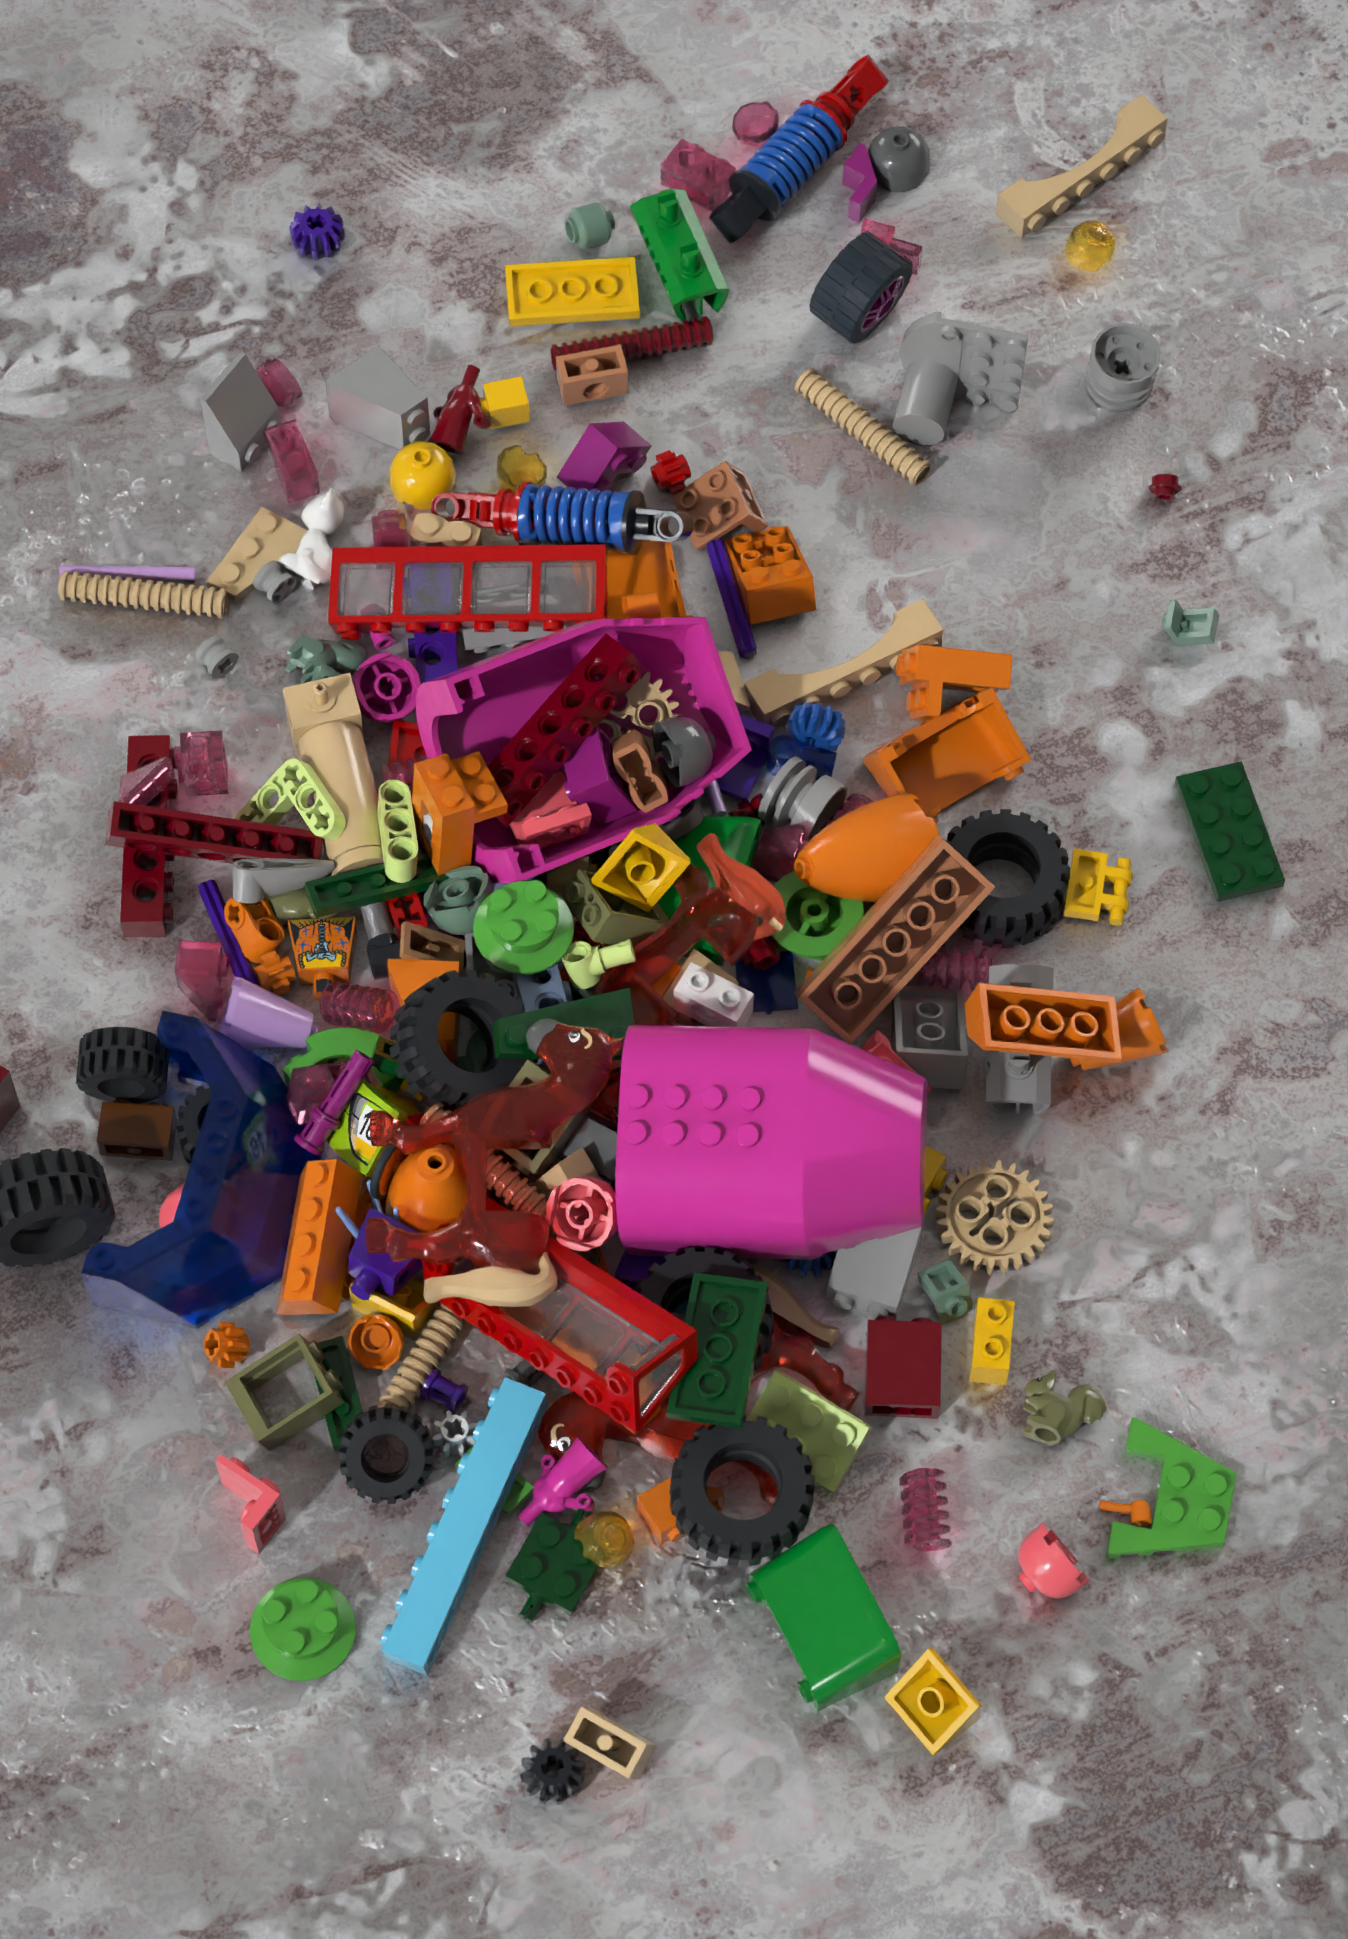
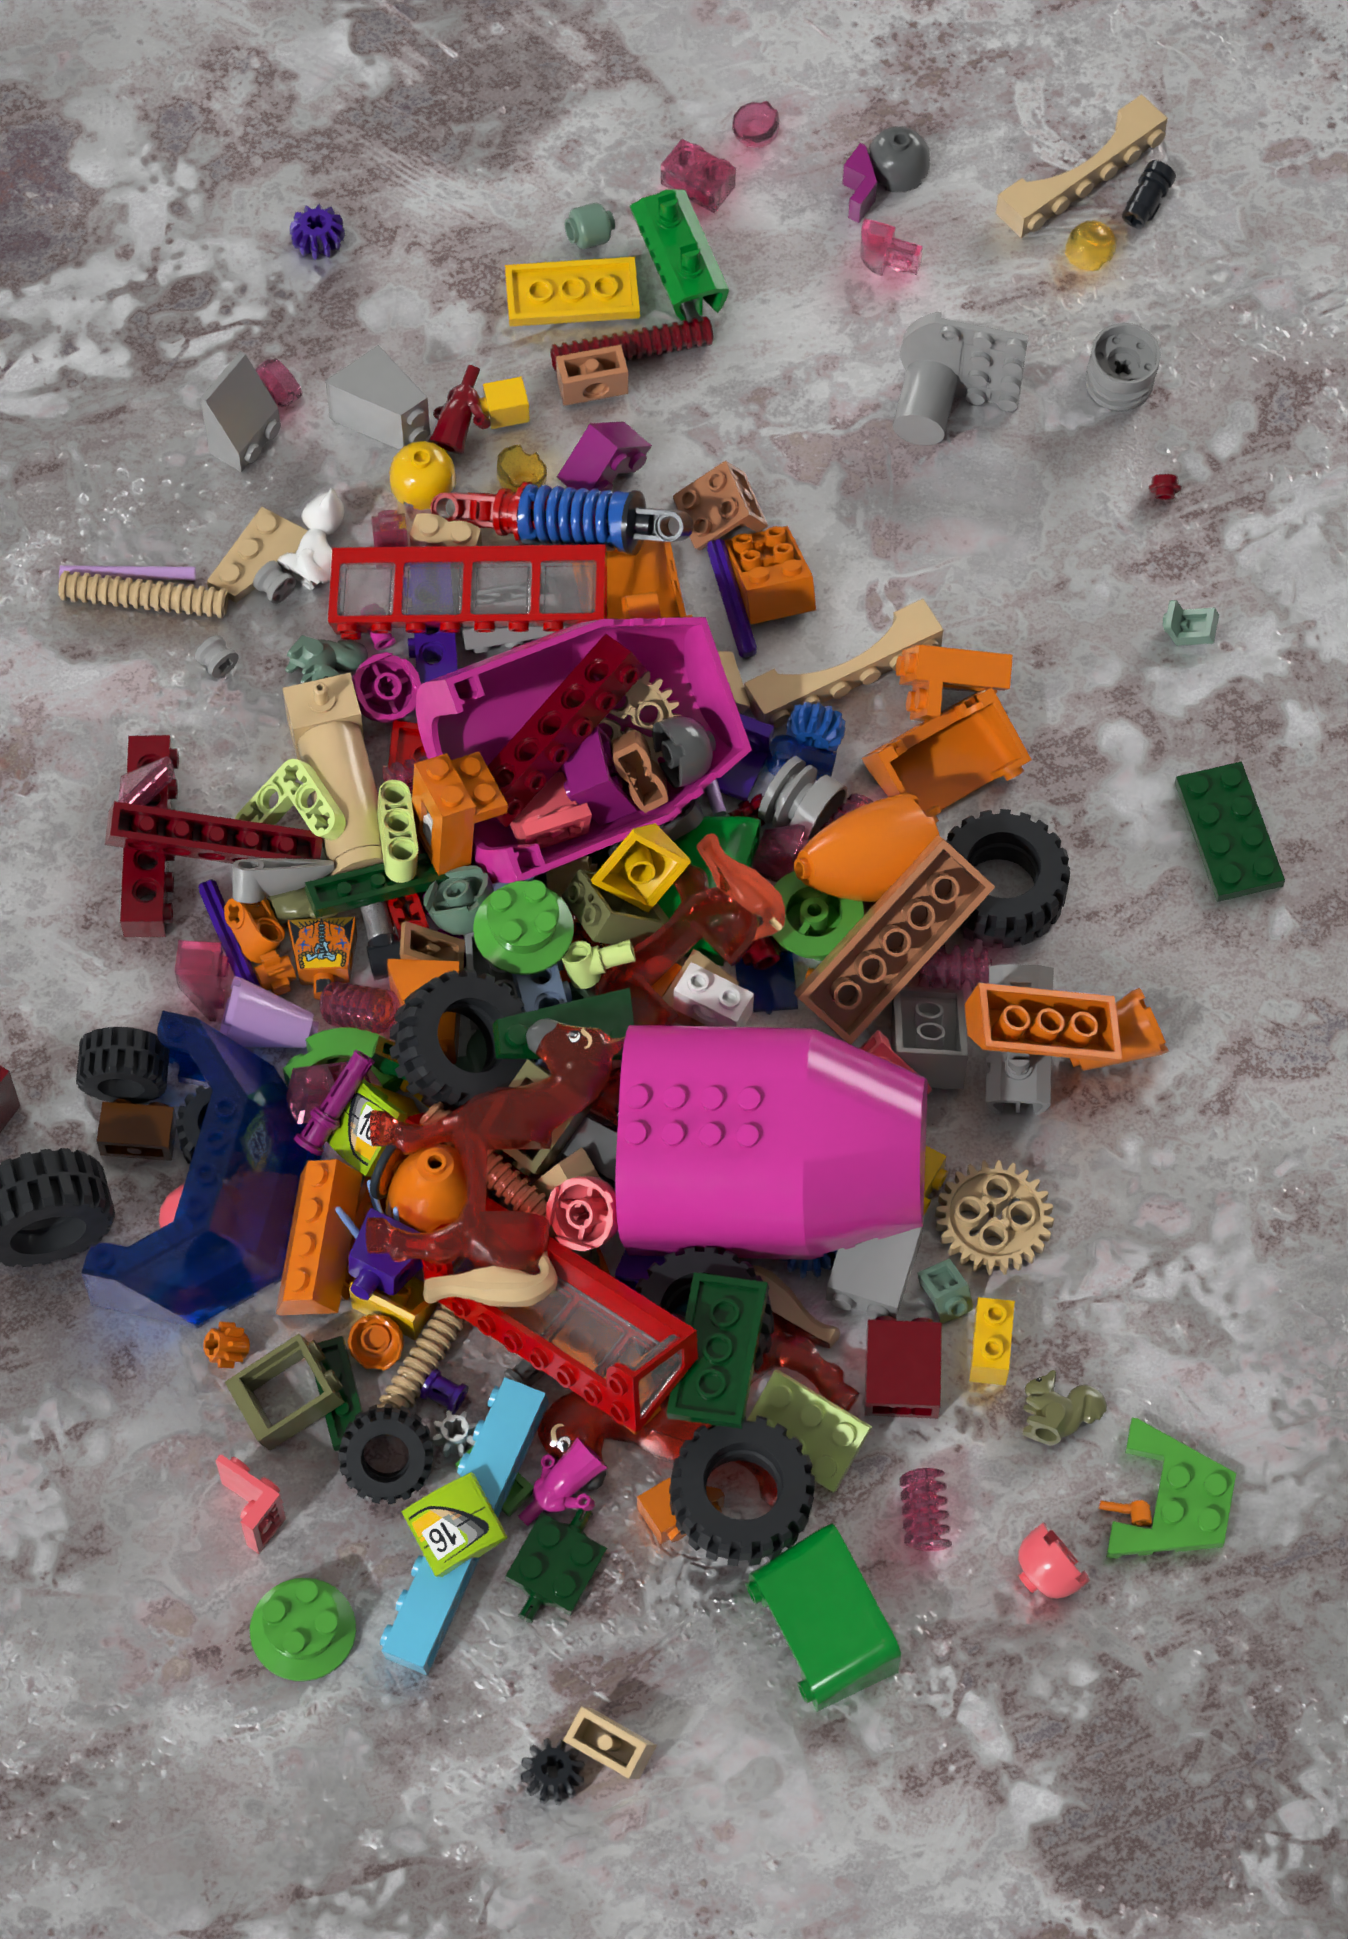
(202, 763): clear pink brick -> none
(292, 461): clear pink slope -> none
(454, 1524): none -> lime slope
(605, 1538): clear yellow hair -> none
(670, 471): red gear -> none
(796, 151): piece -> none
(860, 287): black wheel -> none
(862, 426): tan piece -> none
(934, 1702): yellow slope -> none
(1087, 882): yellow plate -> none
(1146, 197): none -> black axle

